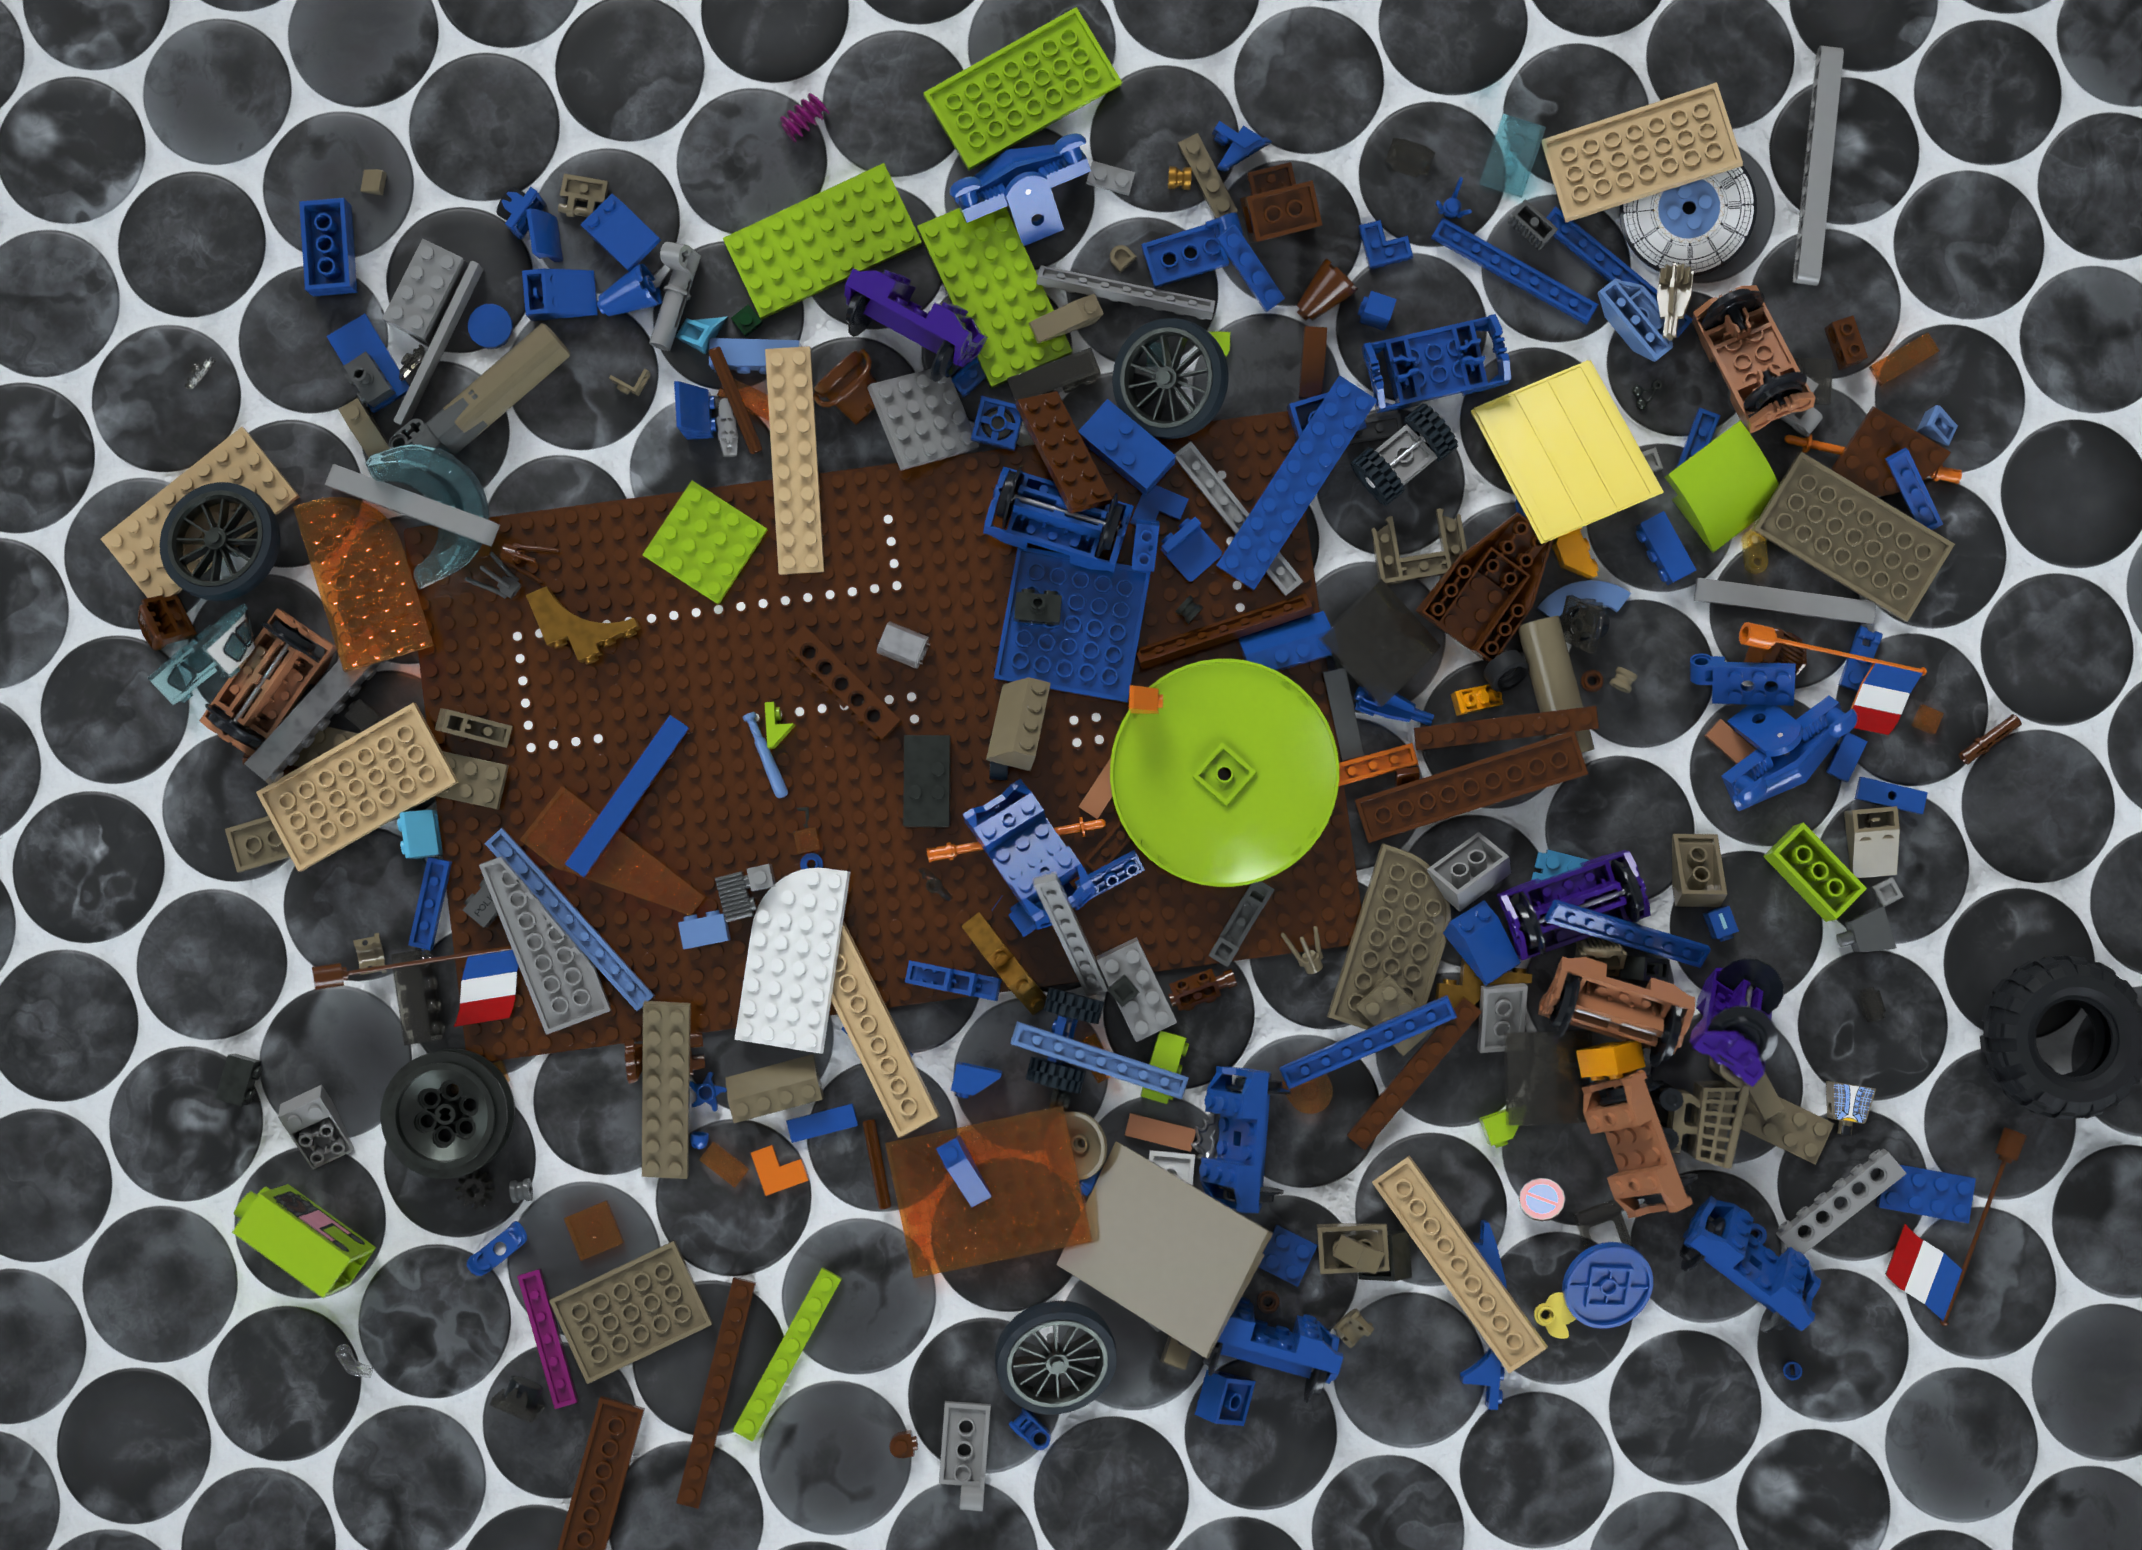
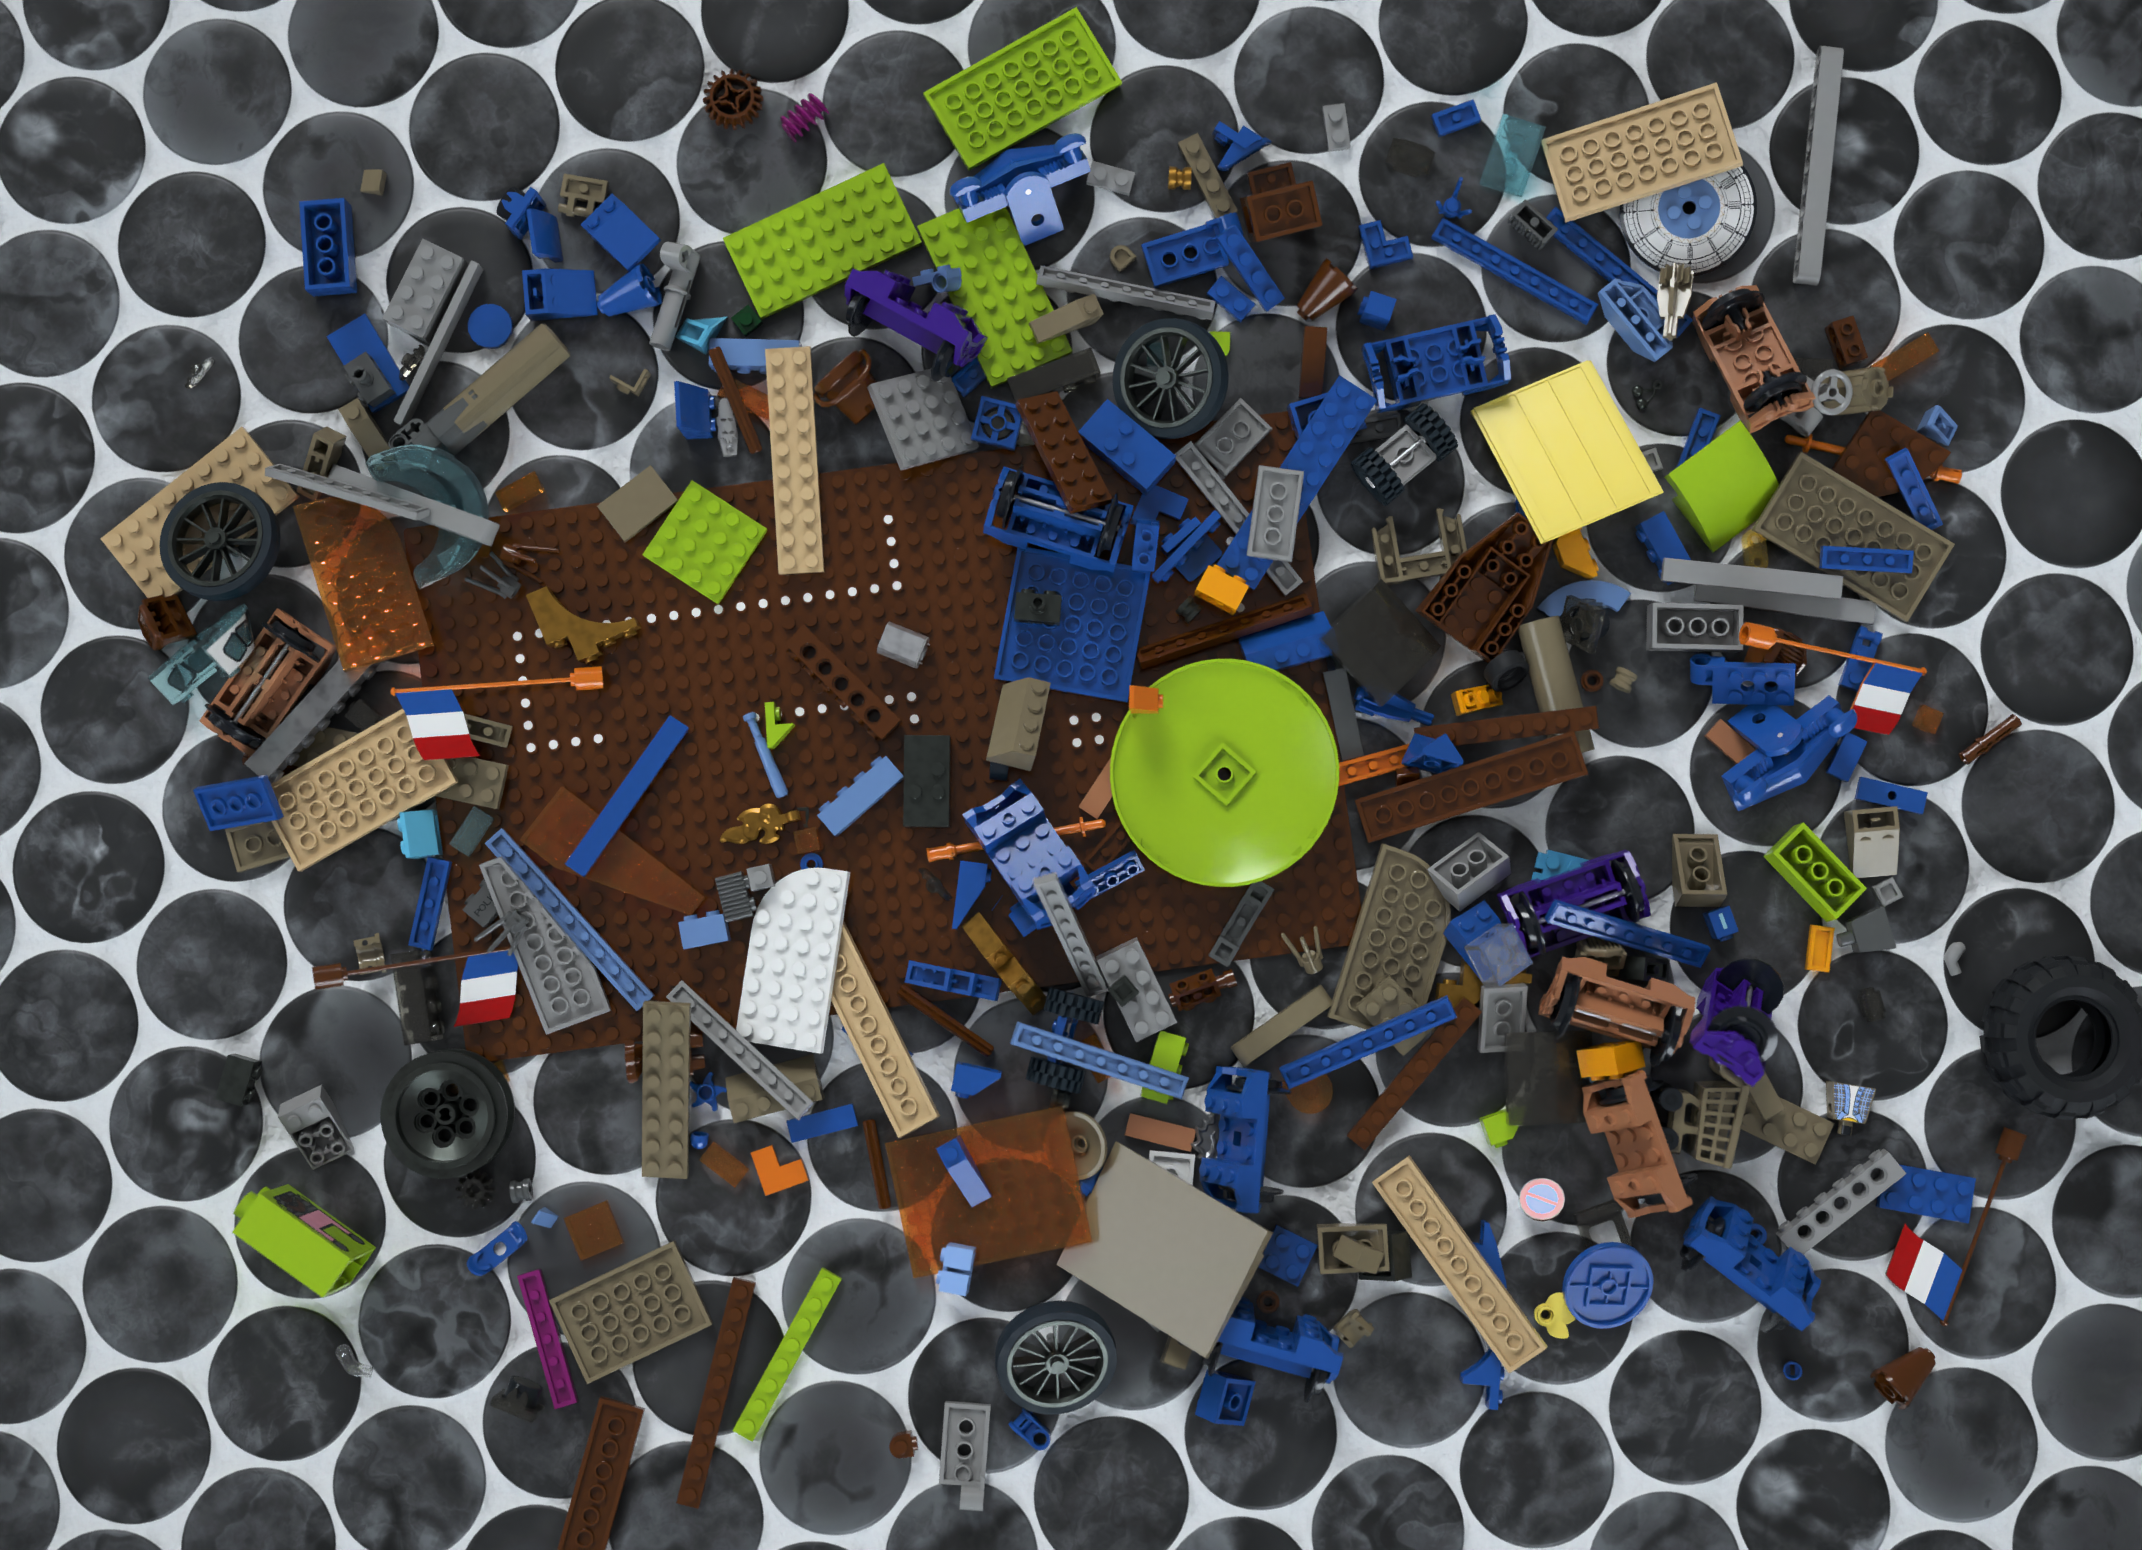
(238, 803): none -> blue tile
(322, 454): none -> dark tan slope
(348, 491): none -> light grey tile
(440, 724): none -> flag
(471, 831): none -> clear light blue tile
(515, 922): none -> dark grey plant
(520, 491): none -> clear orange slope
(545, 1218): none -> medium blue piece
(637, 503): none -> dark tan tile
(742, 1051): none -> light grey plate
(752, 91): none -> reddish brown gear
(766, 818): none -> pearl gold piece
(861, 796): none -> medium blue brick
(943, 280): none -> medium blue plate
(945, 1020): none -> reddish brown axle
(957, 1268): none -> light blue piece
(970, 885): none -> blue slope
(1194, 541): none -> blue plate
(1221, 589): none -> light orange brick
(1230, 299): none -> blue plate
(1233, 437): none -> light grey tile
(1275, 513): none -> light grey tile
(1281, 1025): none -> dark tan beam
(1336, 127): none -> light grey plate
(1432, 754): none -> blue slope
(1456, 118): none -> blue plate
(1498, 955): none -> clear brick
(1694, 627): none -> light grey brick
(1752, 578): none -> light grey tile
(1819, 948): none -> light orange tile
(1821, 392): none -> light grey piece
(1866, 559): none -> blue plate
(1869, 390): none -> dark tan container
(1904, 1376): none -> reddish brown cone
(1952, 956): none -> light grey arm

